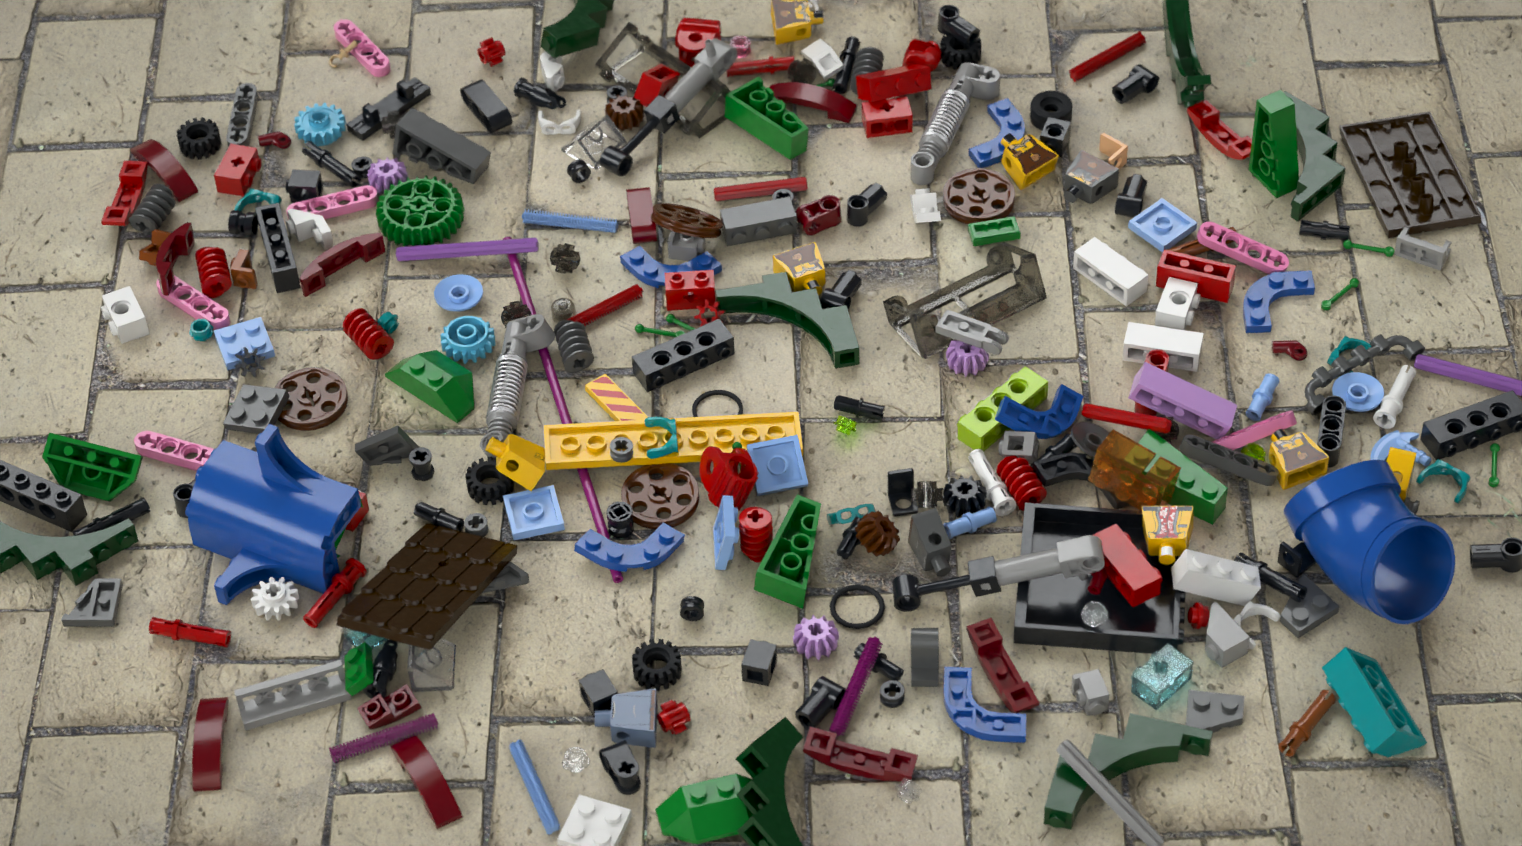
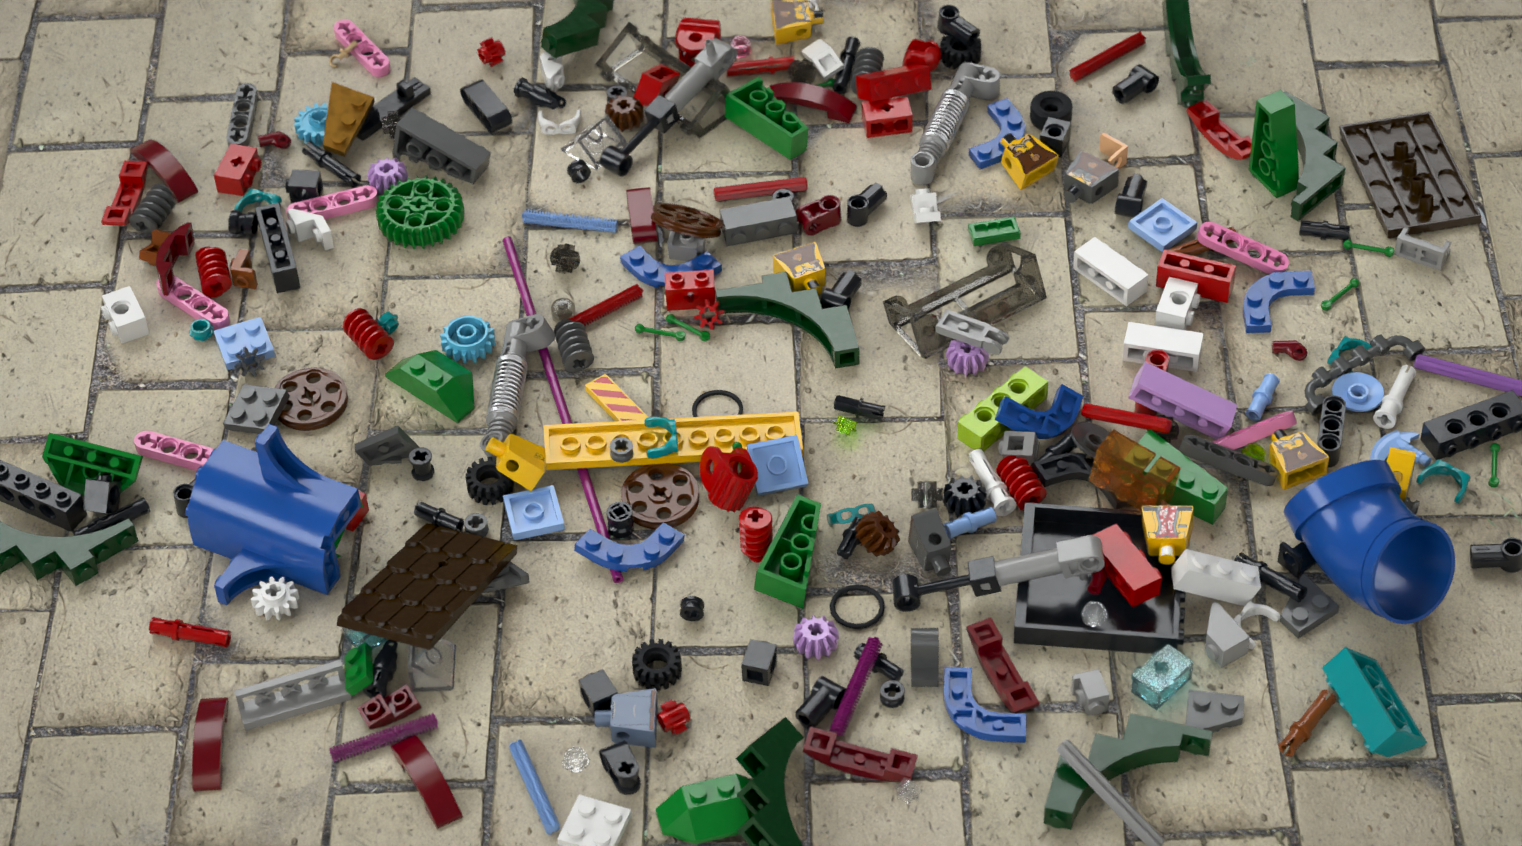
(97, 605): dark grey wing -> none
(102, 494): none -> brick
(200, 147): black tyre -> none
(337, 257): dark red slope -> none
(341, 584): red pin -> none
(345, 118): none -> pearl gold wing
(360, 162): black bush -> none
(458, 293): light blue dish -> none
(467, 249): medium lavender axle -> none
(514, 311): clear smoke gear -> none
(683, 355): black brick -> none
(725, 532): light blue plate -> none
(899, 487): black bracket -> none
(982, 190): wedge -> none
(1198, 615): red plate -> none

